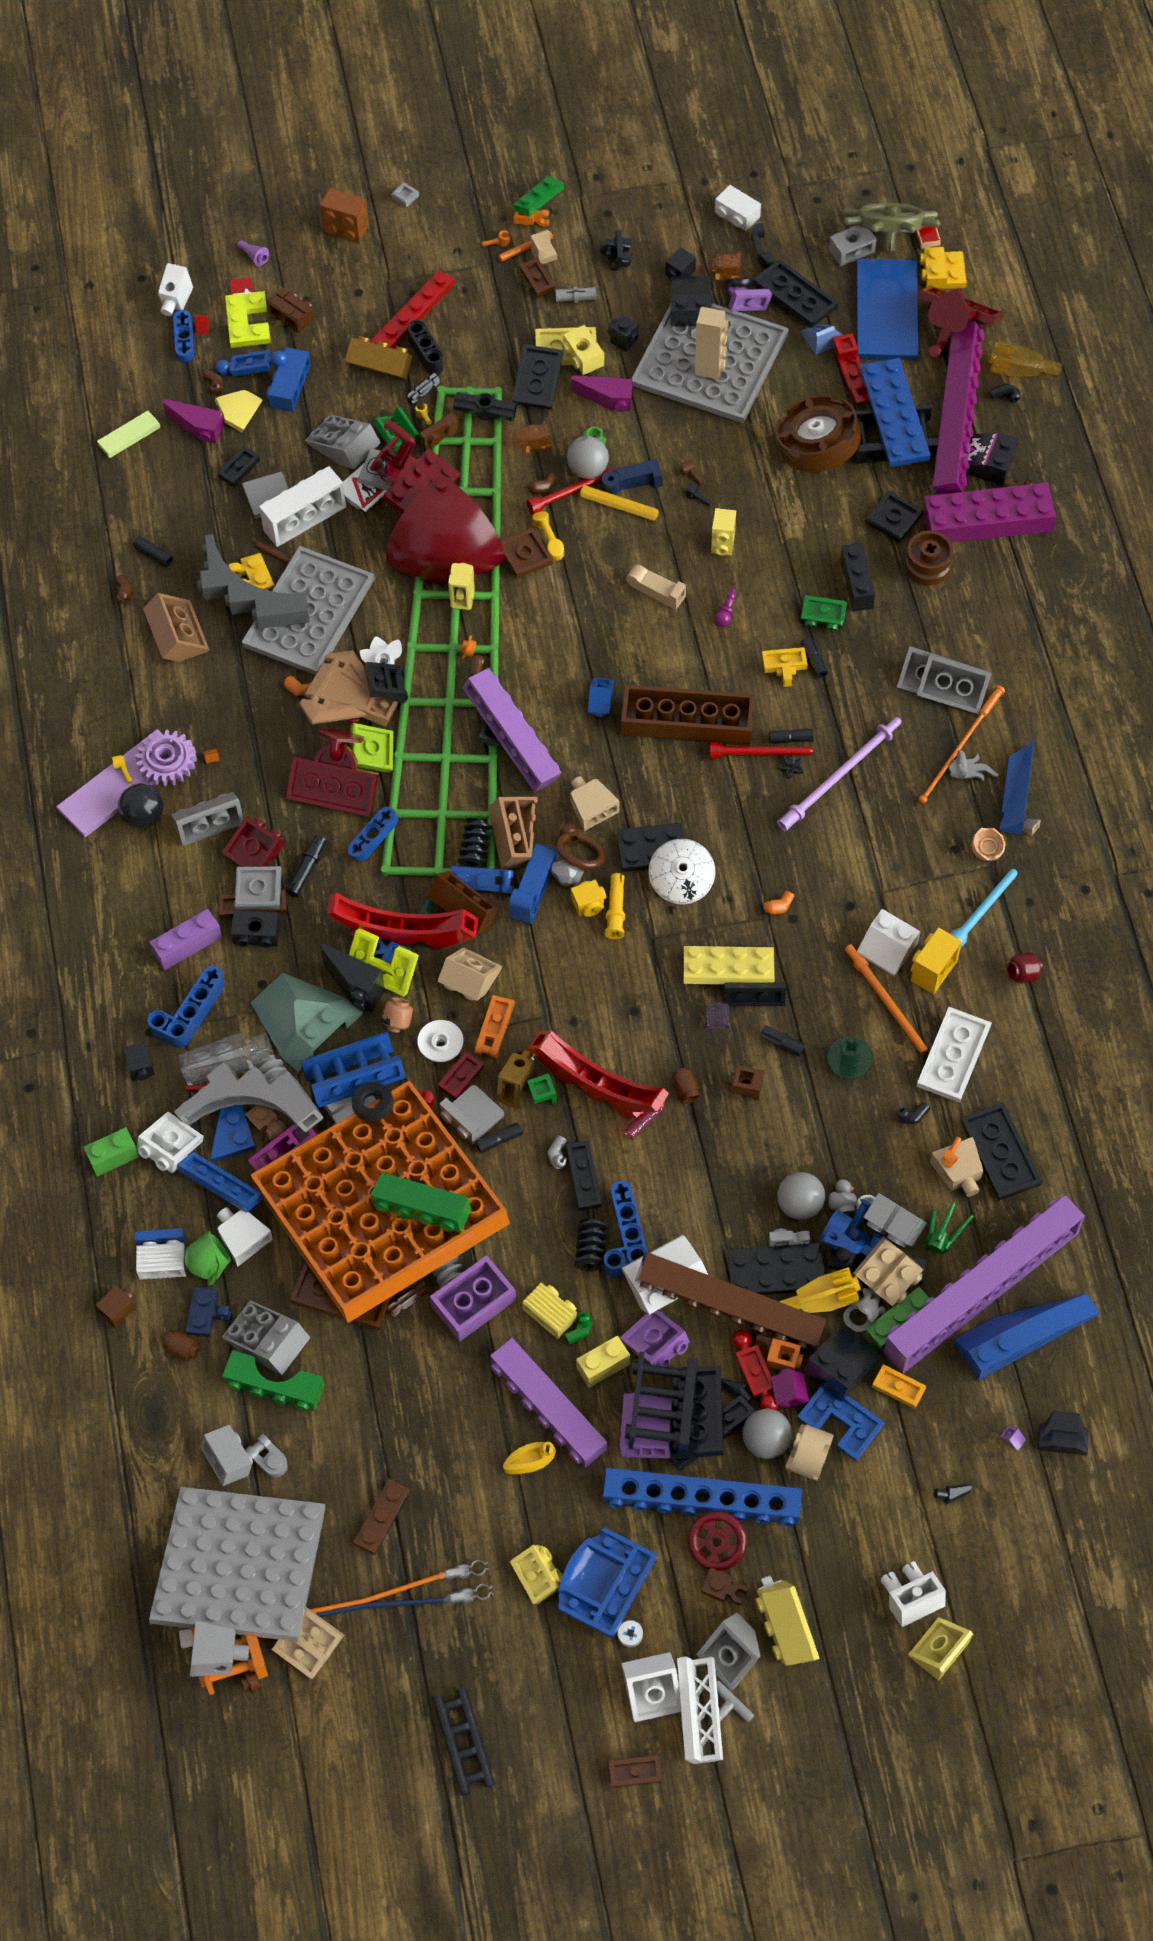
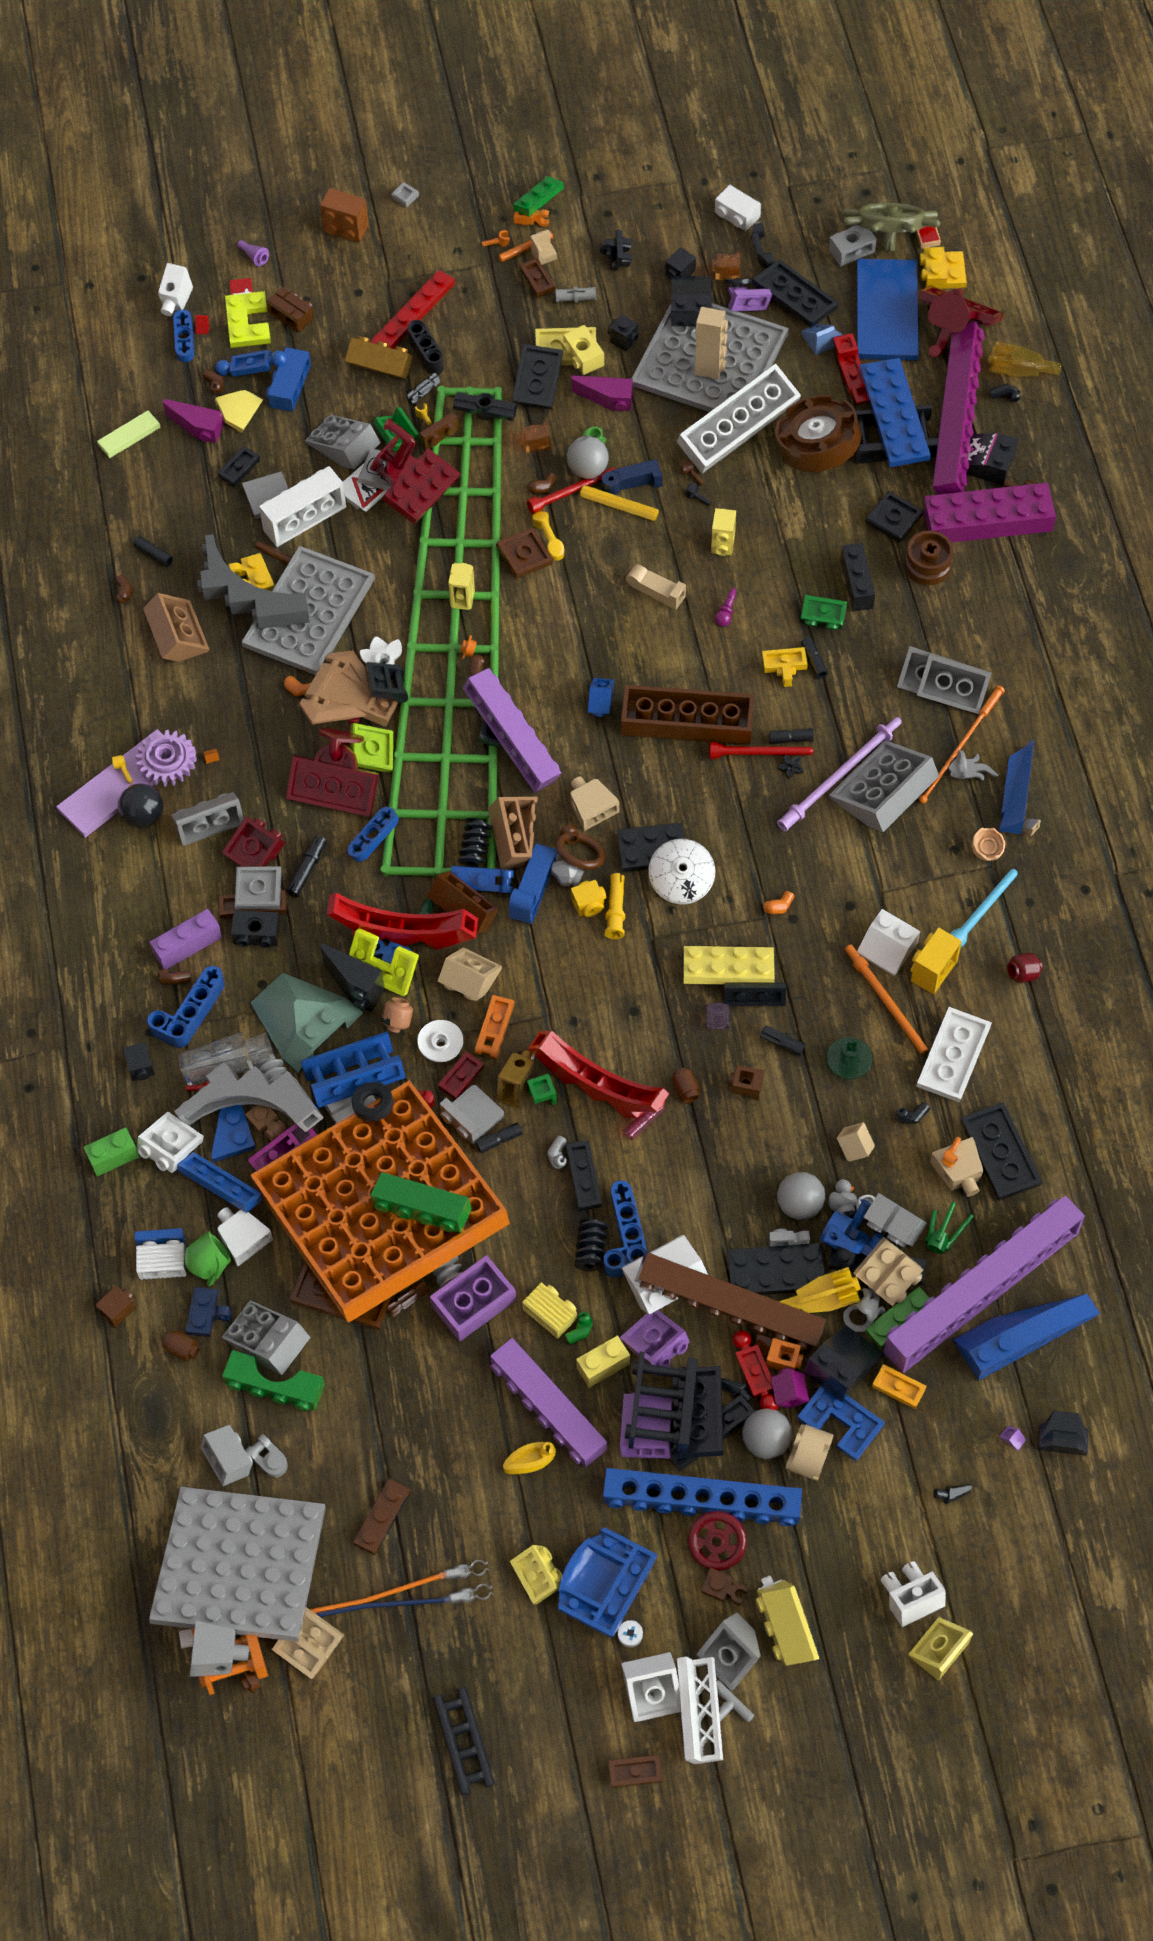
(166, 977): none -> reddish brown arm
(441, 530): dark red brick -> none
(738, 418): none -> white brick
(855, 1142): none -> tan panel
(885, 784): none -> light grey slope

